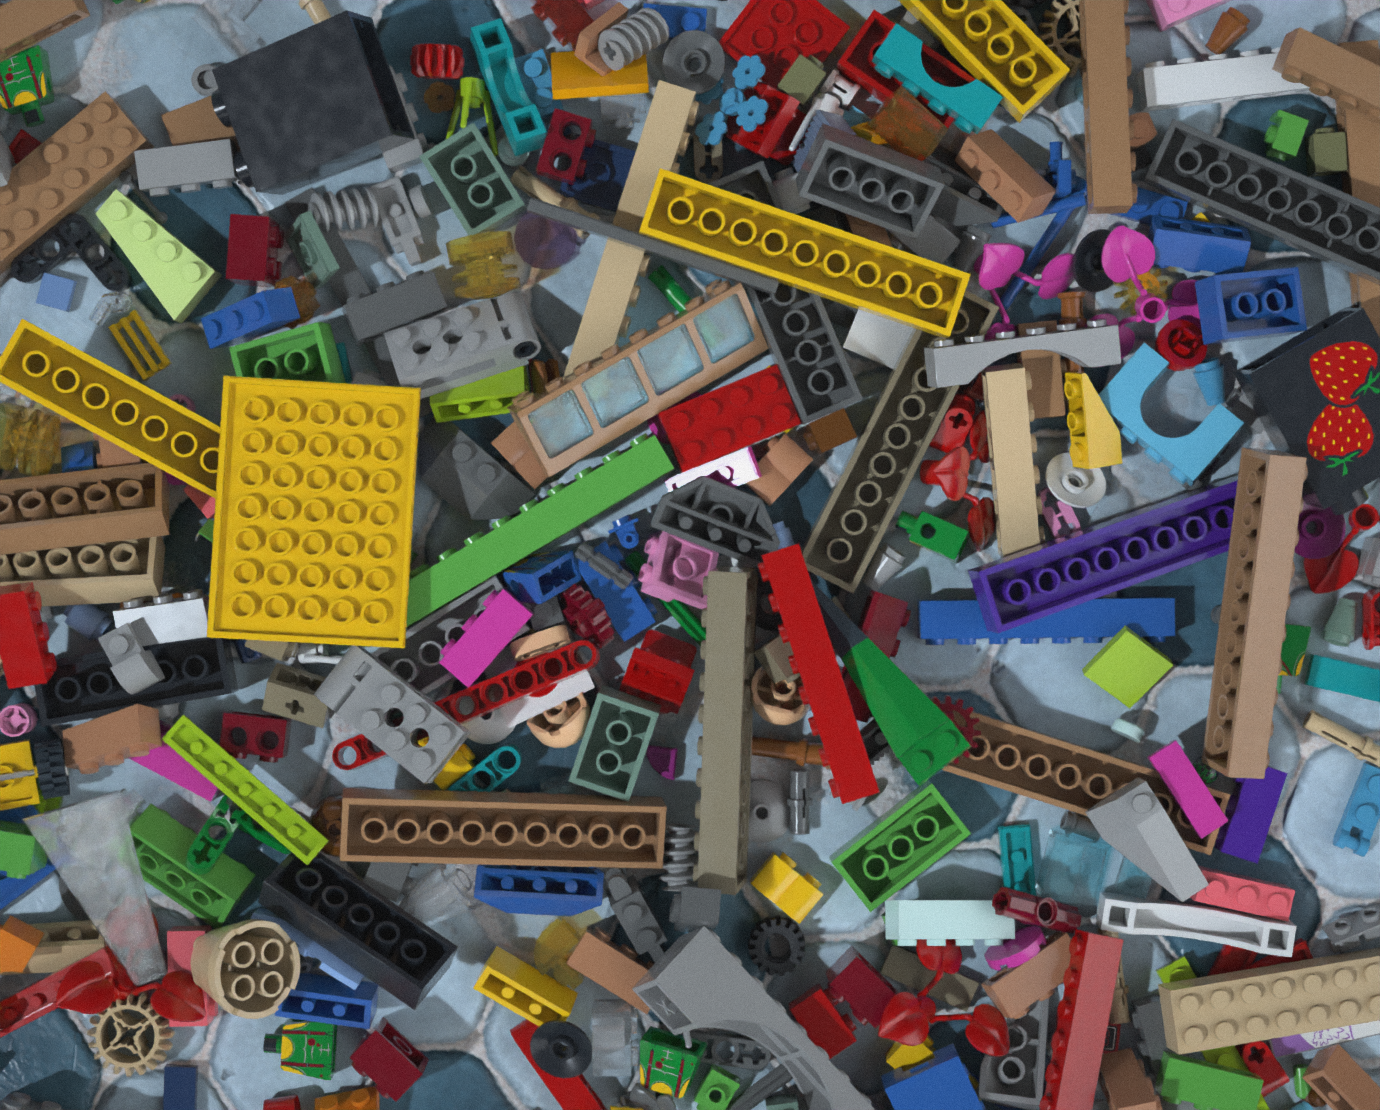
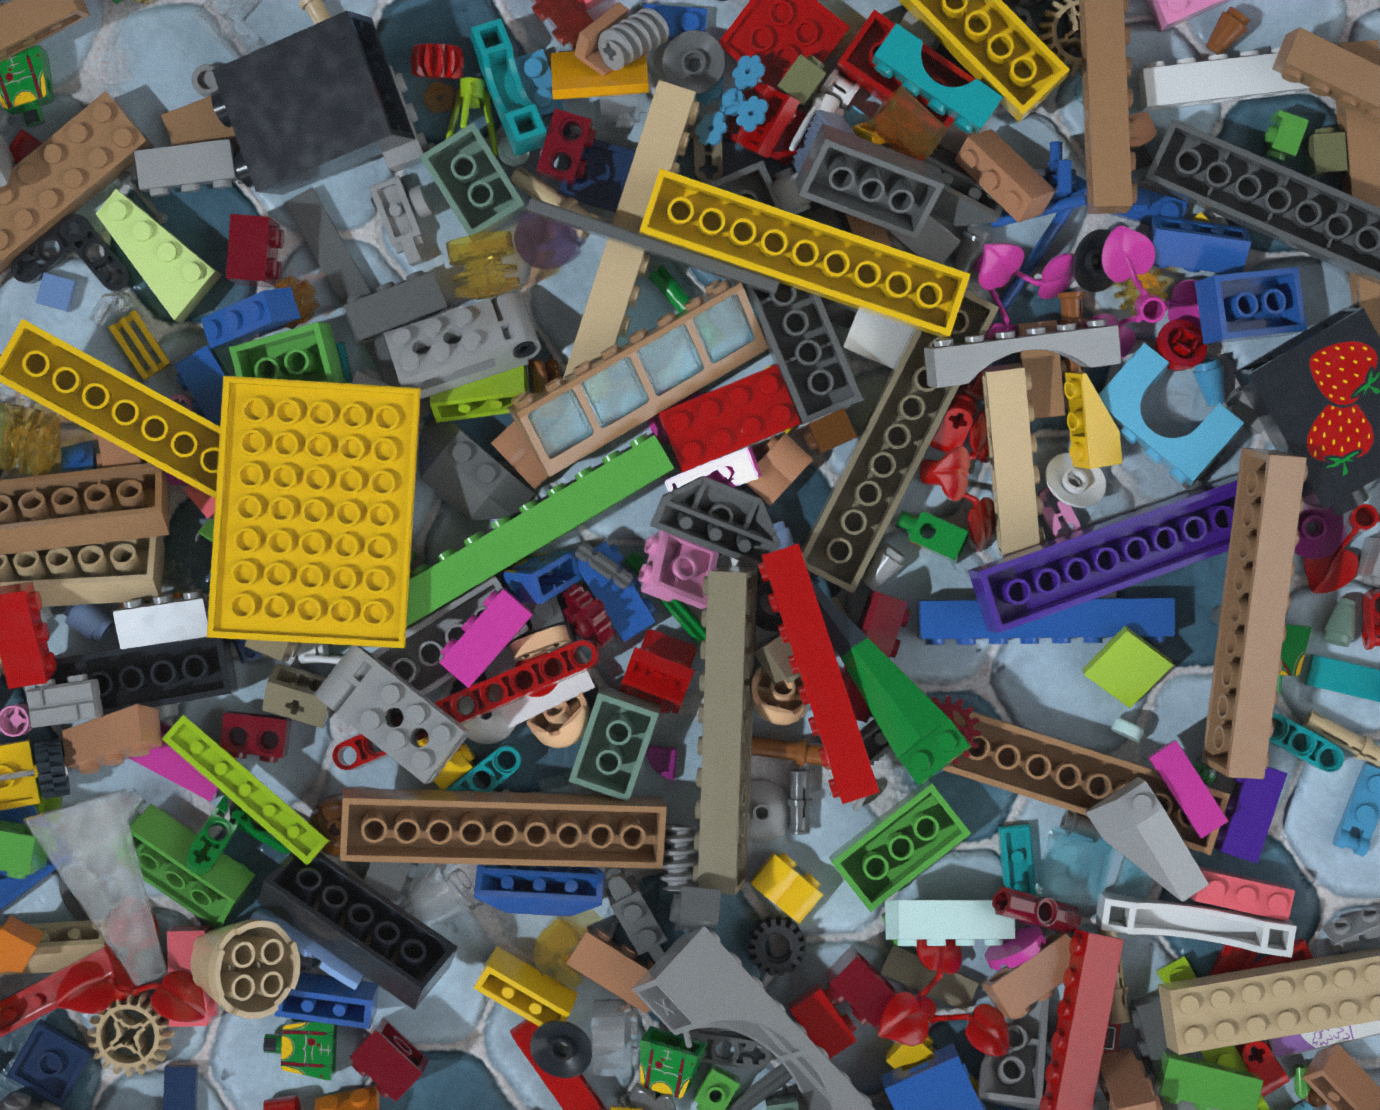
(50, 1063): none -> dark blue plate
(64, 702): none -> light grey brick
(130, 662): light grey brick -> none
(203, 377): none -> blue brick
(311, 250): sand green tile -> none
(344, 208): light grey piece -> none
(626, 531): blue hinge -> none
(1312, 746): none -> teal beam

